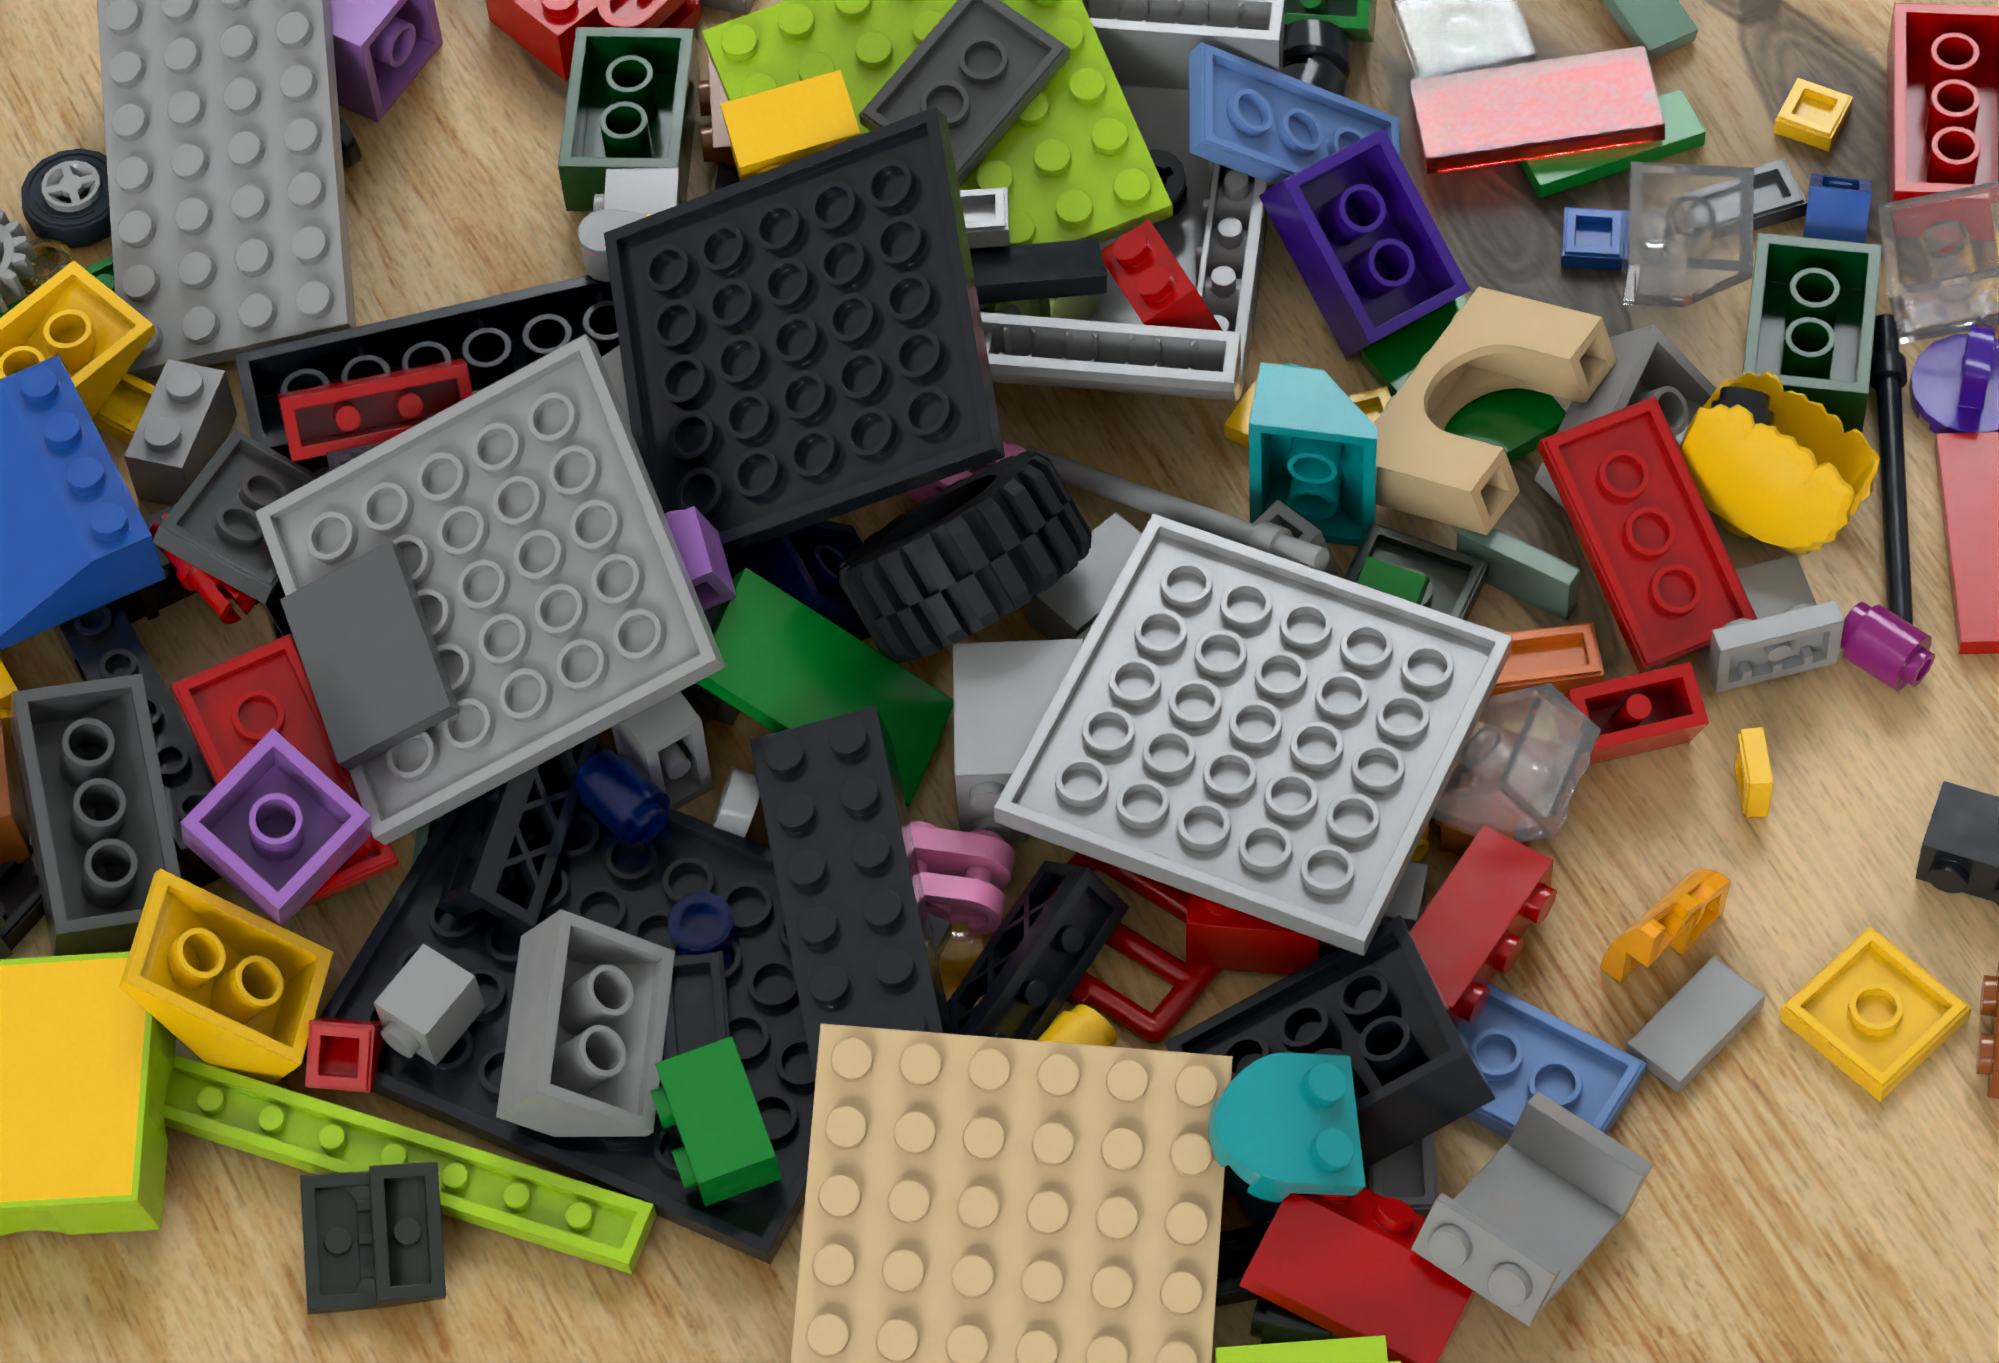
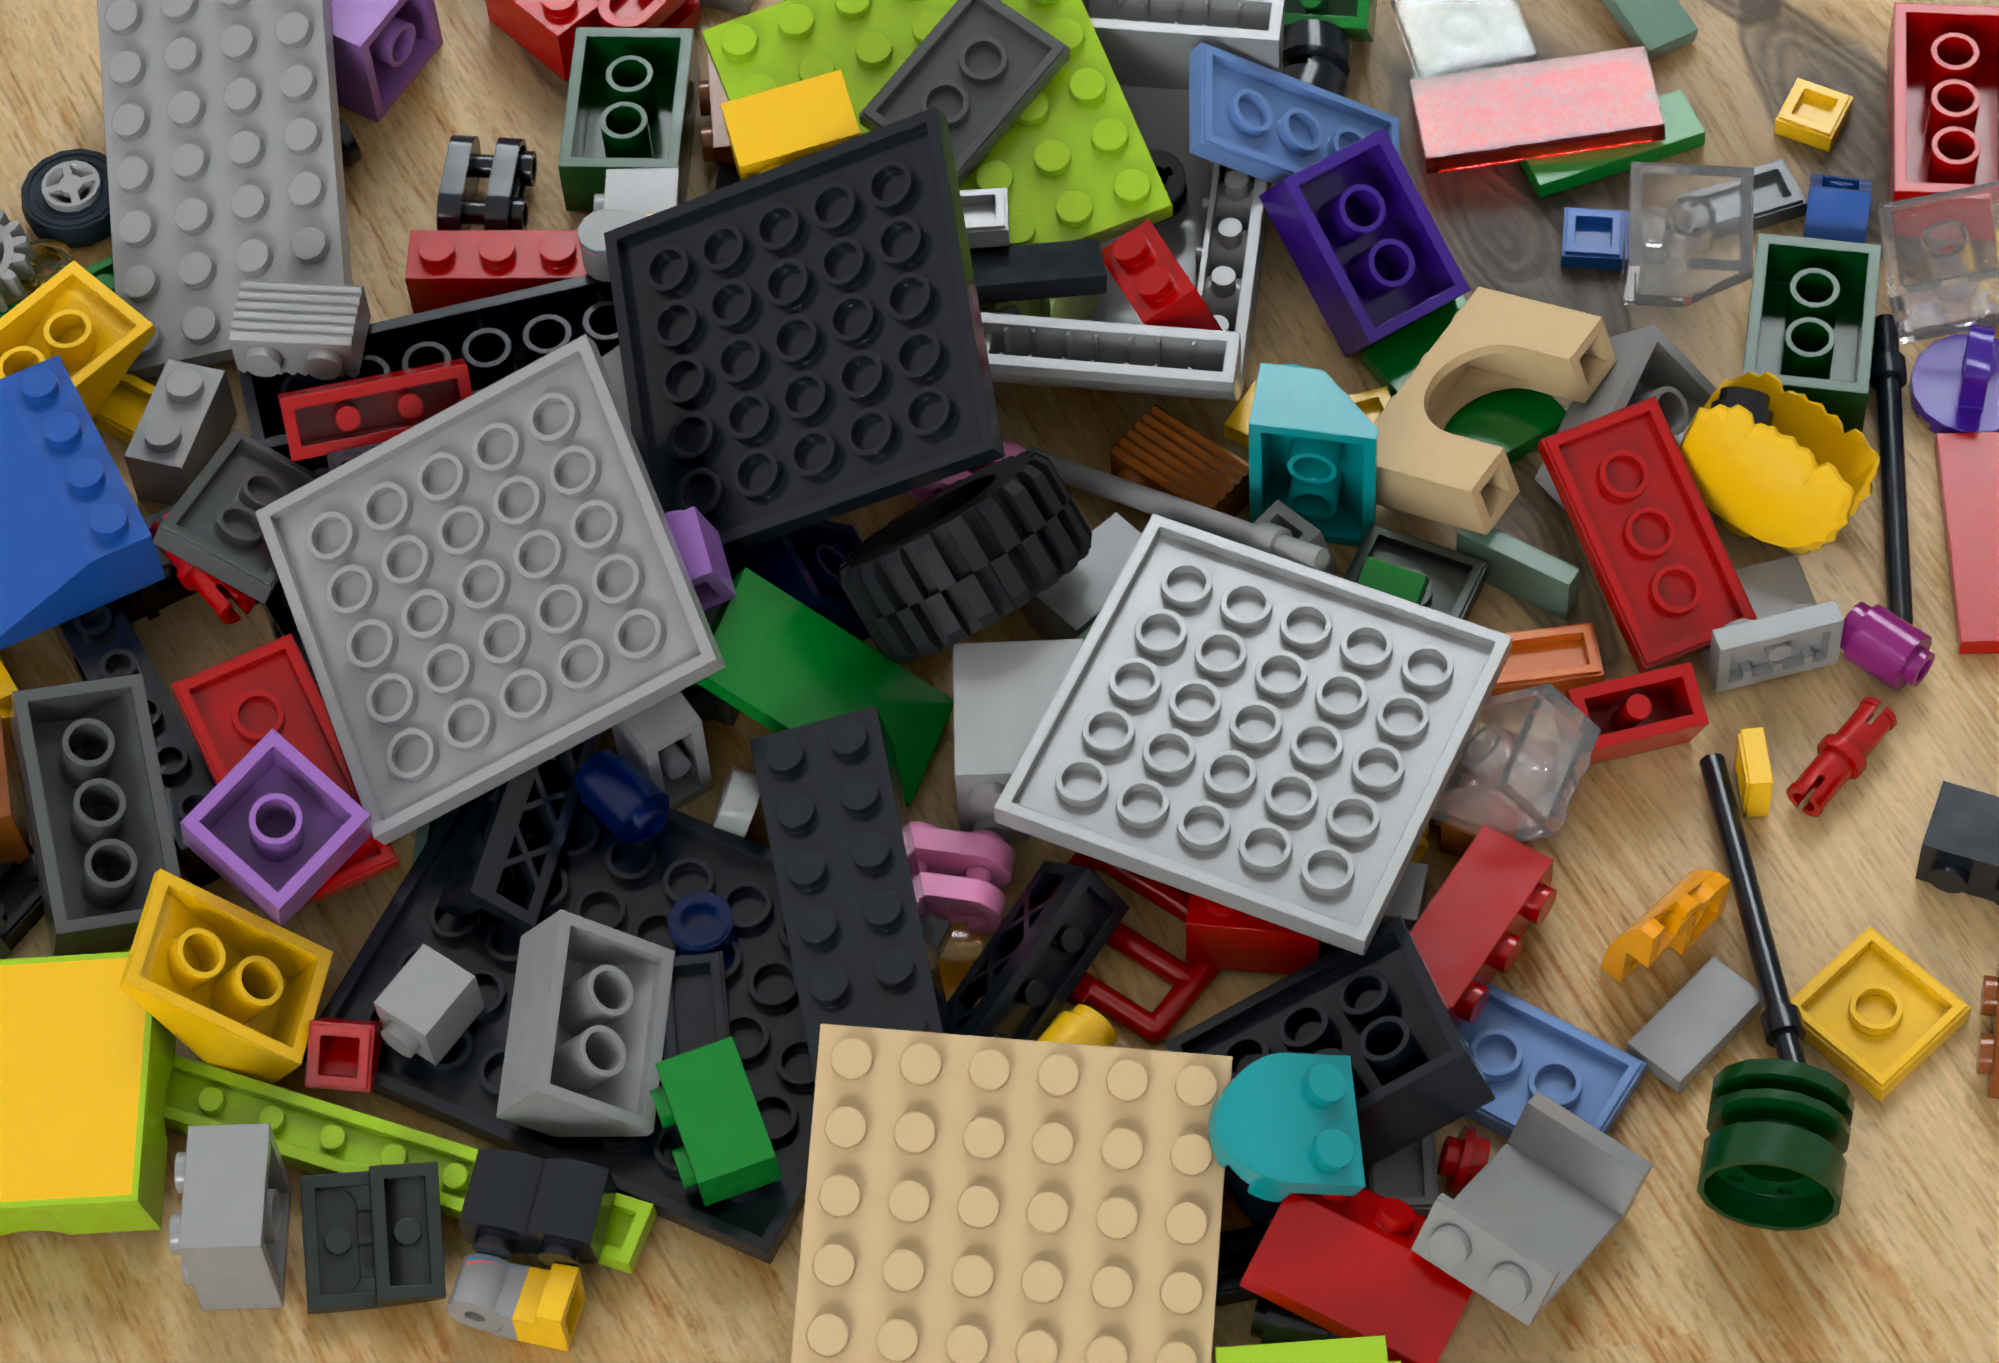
(232, 1216): none -> light grey brick
(299, 329): none -> light grey brick
(369, 656): dark grey tile -> none
(479, 264): none -> brick
(508, 174): none -> black brick
(519, 1300): none -> leg
(537, 1207): none -> black brick
(1182, 463): none -> dark orange brick
(1462, 1158): none -> red plate
(1776, 1144): none -> dark green wheel
(1781, 1019): none -> black bar
(1841, 756): none -> red pin

